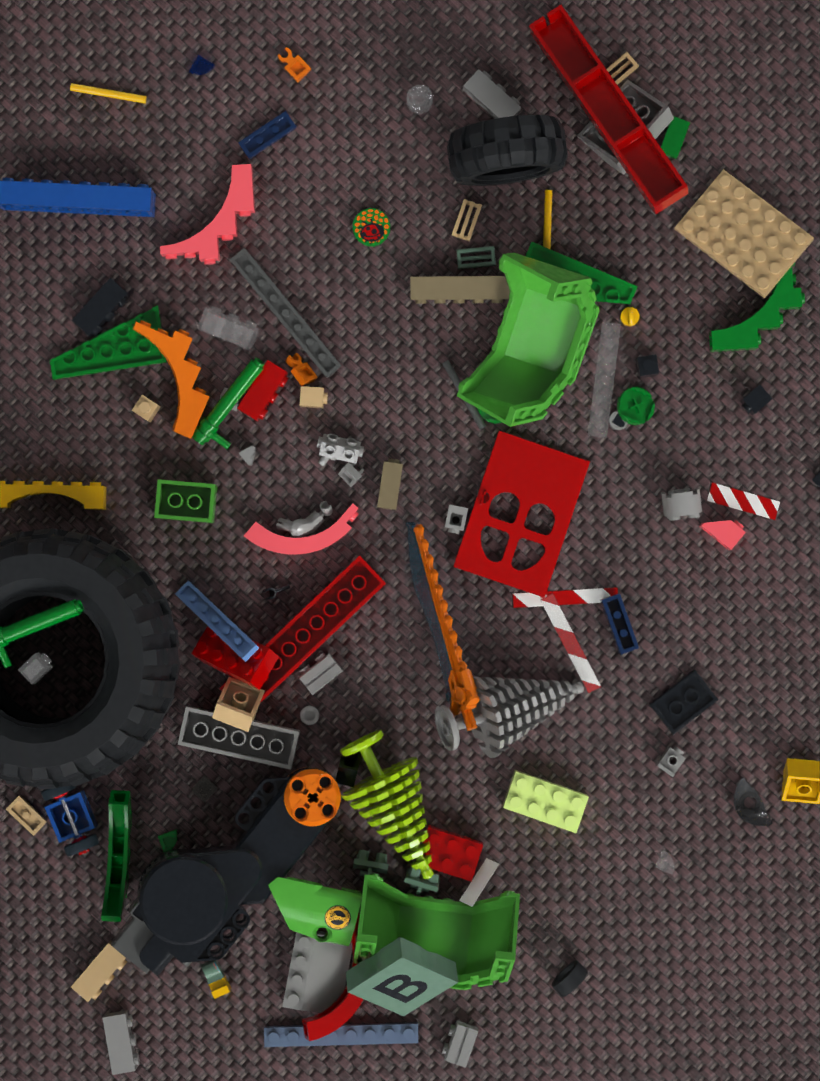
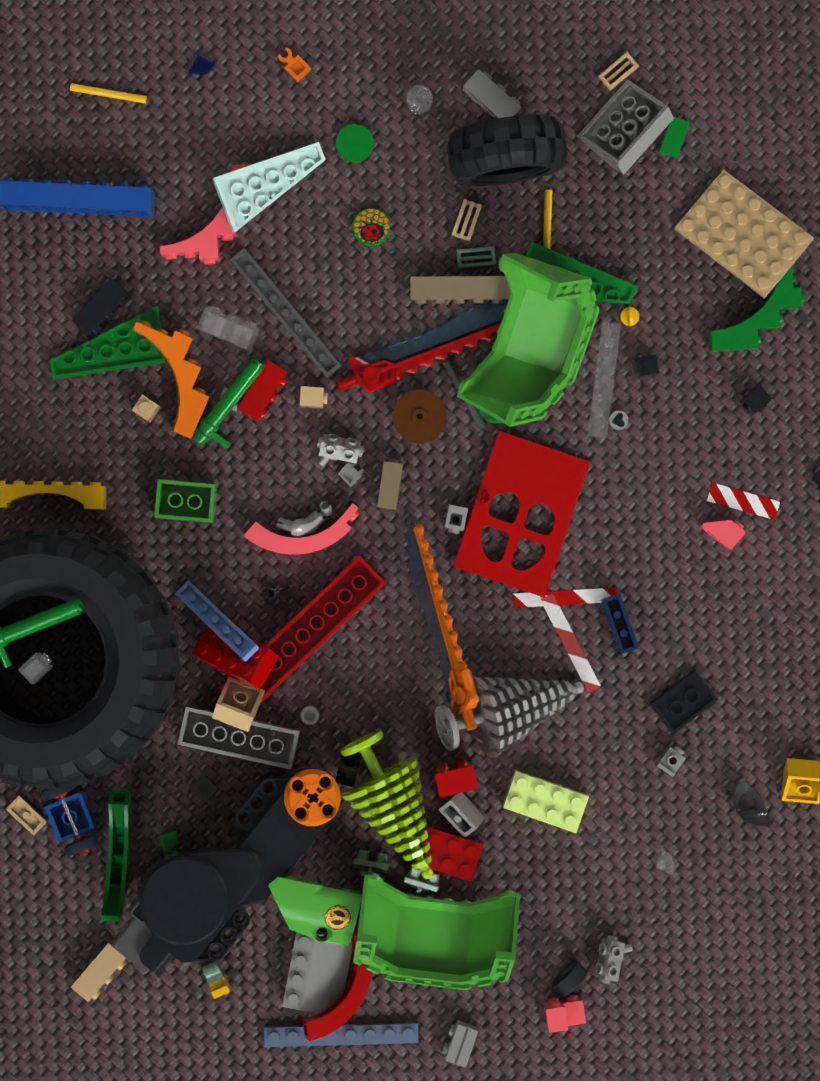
(120, 1042): light grey brick -> none
(248, 455): light grey slope -> none
(255, 187): none -> light aqua wing
(267, 135): dark blue plate -> none
(301, 371): orange plate -> none
(320, 673): light grey brick -> none
(354, 143): none -> green tile
(383, 373): none -> piece
(401, 977): sand green tile -> none
(419, 416): none -> reddish brown piece
(455, 777): none -> red brick
(461, 814): none -> light grey brick
(479, 882): white sticker -> none
(564, 1013): none -> coral brick
(609, 110): red piece -> none
(610, 959): none -> light grey brick
(635, 406): green tile -> none
(681, 503): light grey brick -> none

